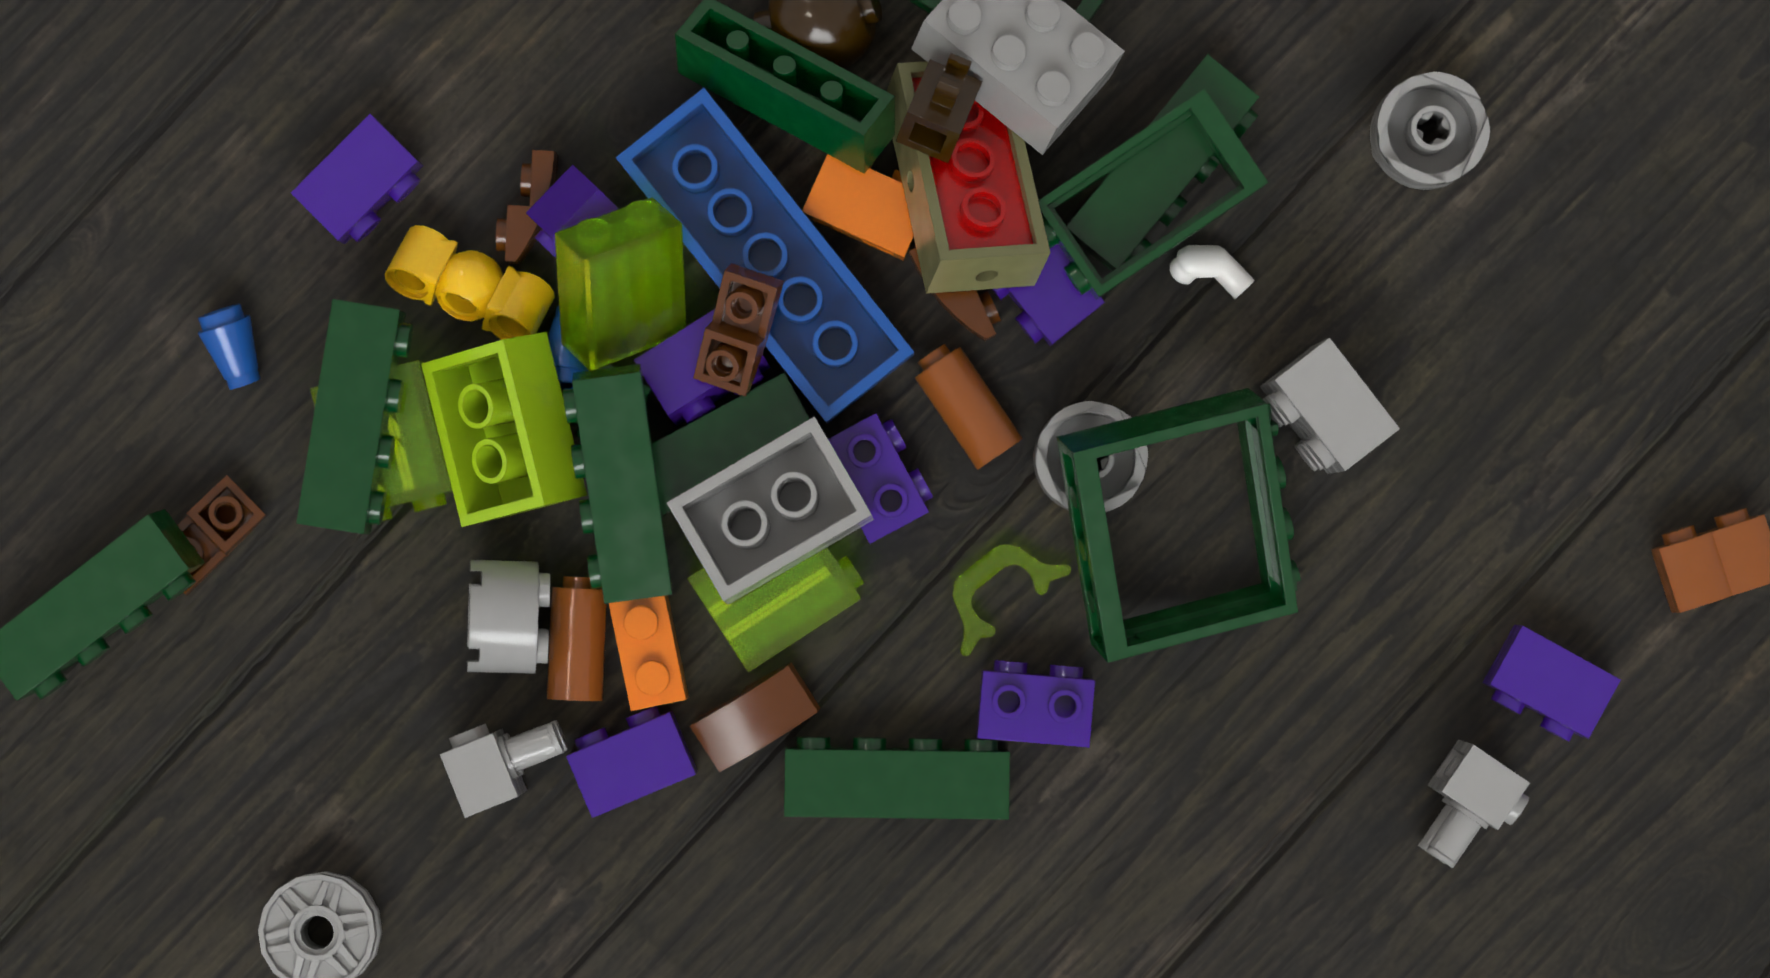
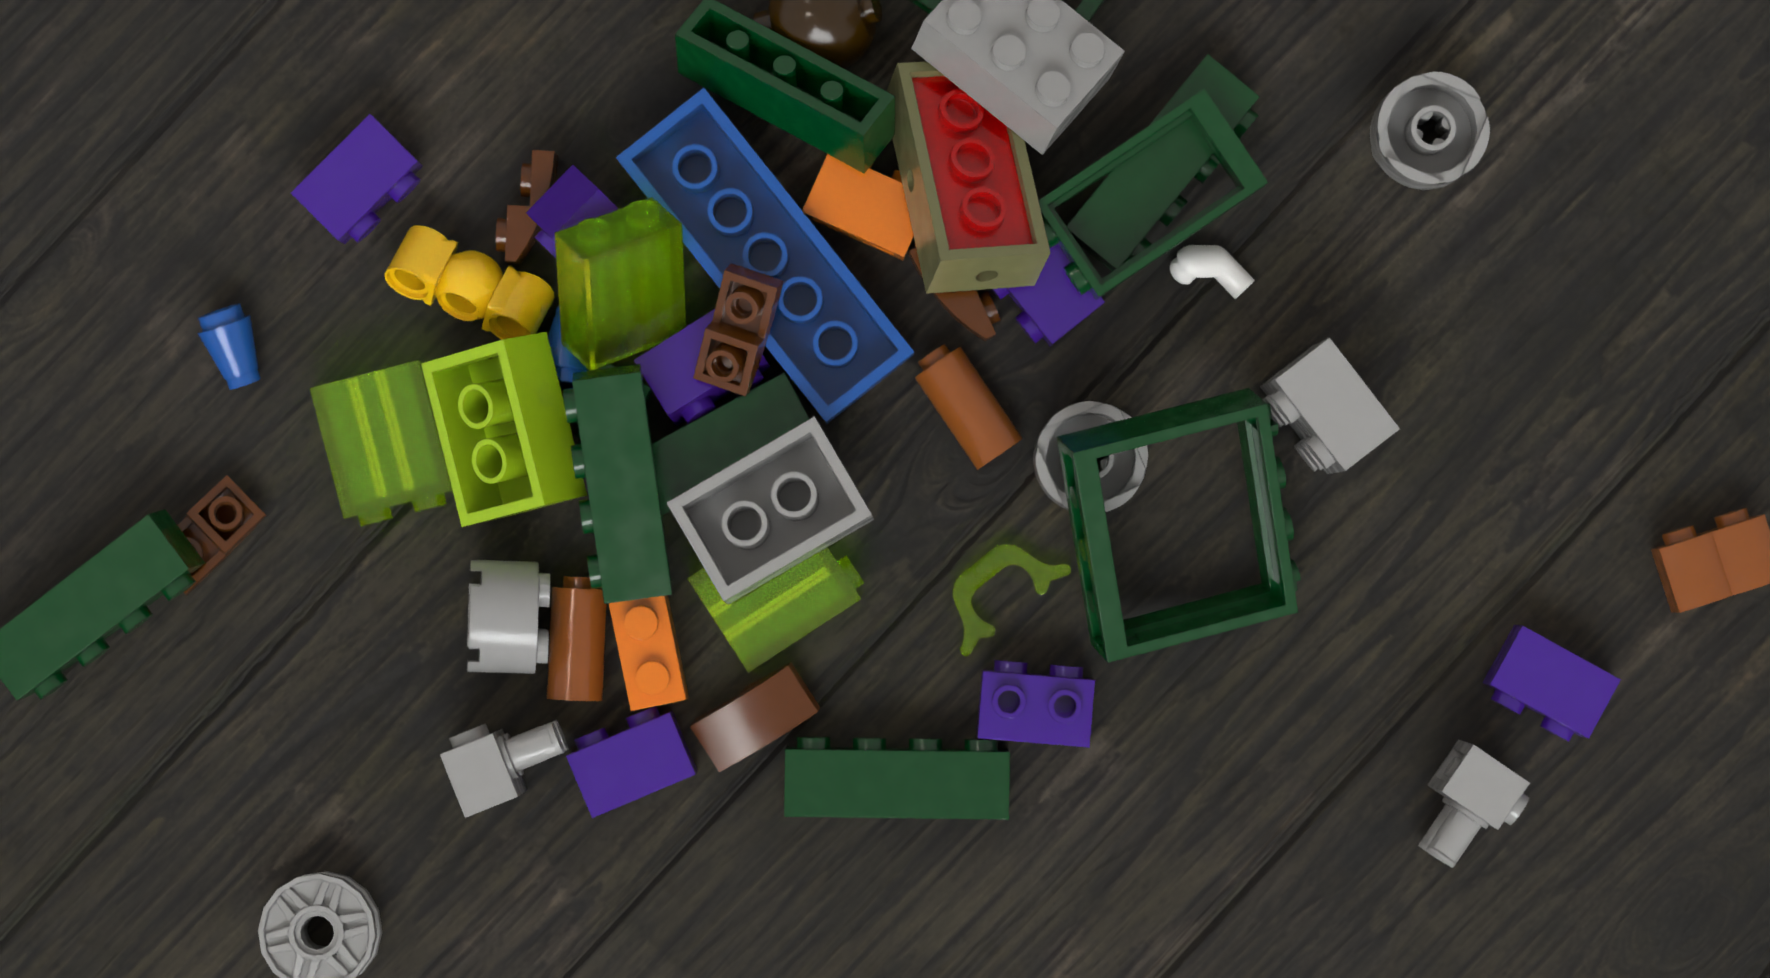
(353, 417): dark green brick -> none
(873, 463): dark purple brick -> none
(940, 108): dark brown brick -> none

